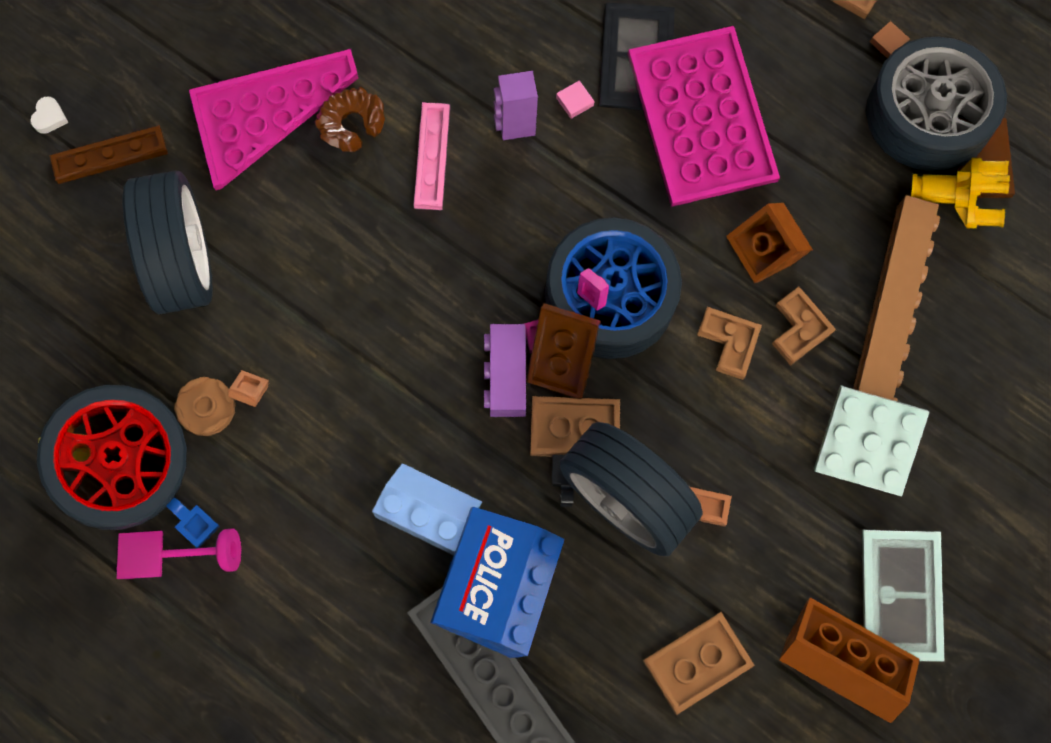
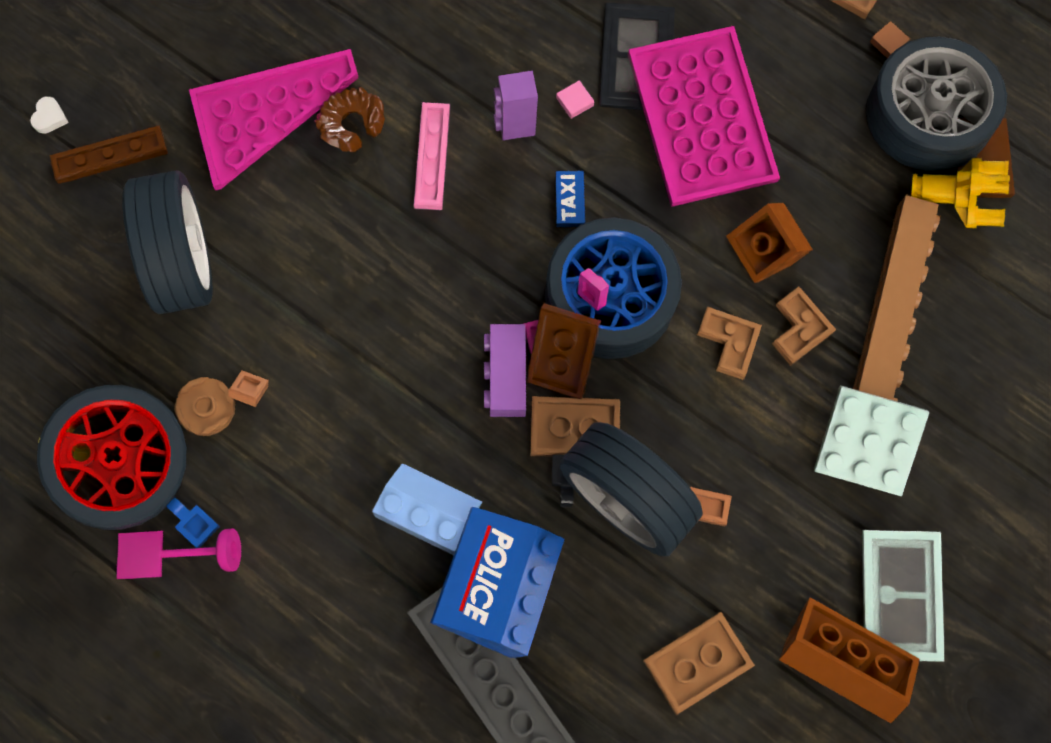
(570, 198): none -> blue tile

